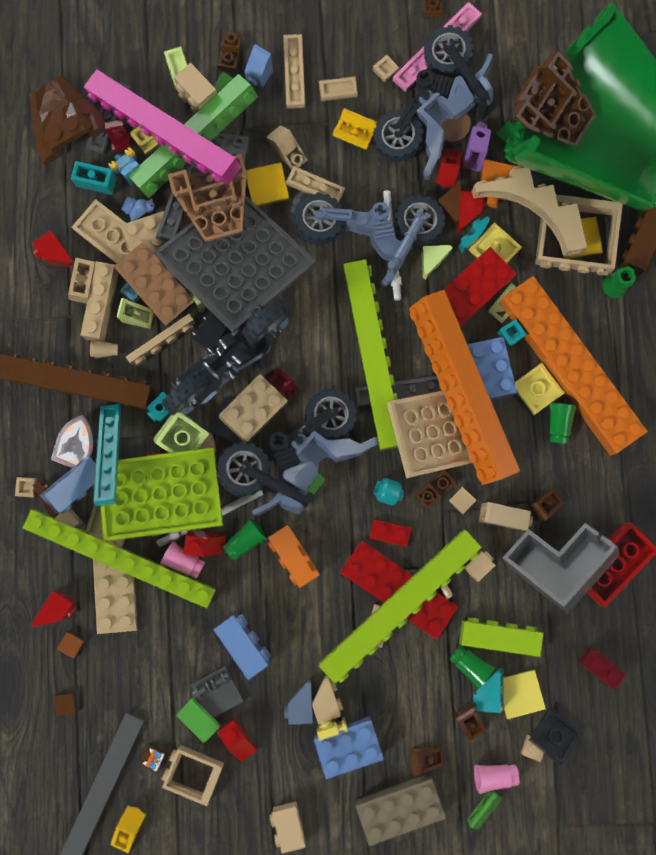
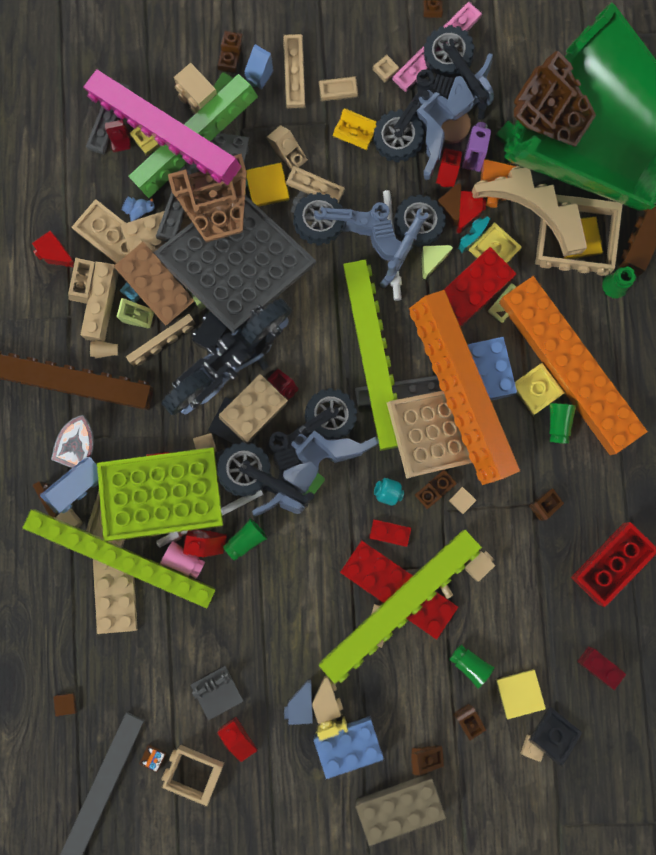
(25, 487): tan tile -> none
(56, 608): red slope -> none
(60, 117): reddish brown wedge -> none
(70, 644): dark orange tile -> none
(93, 177): teal brick -> none
(107, 455): teal plate -> none
(125, 165): dark azure piece -> none
(127, 828): yellow slope -> none
(158, 415): teal brick -> none
(176, 61): yellowish green tile -> none
(180, 434): yellowish green slope -> none
(198, 720): bright green slope -> none
(243, 645): medium blue brick -> none
(288, 827): tan brick -> none
(293, 556): orange wedge -> none
(484, 809): bright green slope -> none
(491, 694): teal slope -> none
(495, 777): bright pink plant -> none
(501, 638): lime brick -> none
(505, 516): tan slope -> none
(511, 332): teal brick -> none
(564, 574): dark grey piece -> none

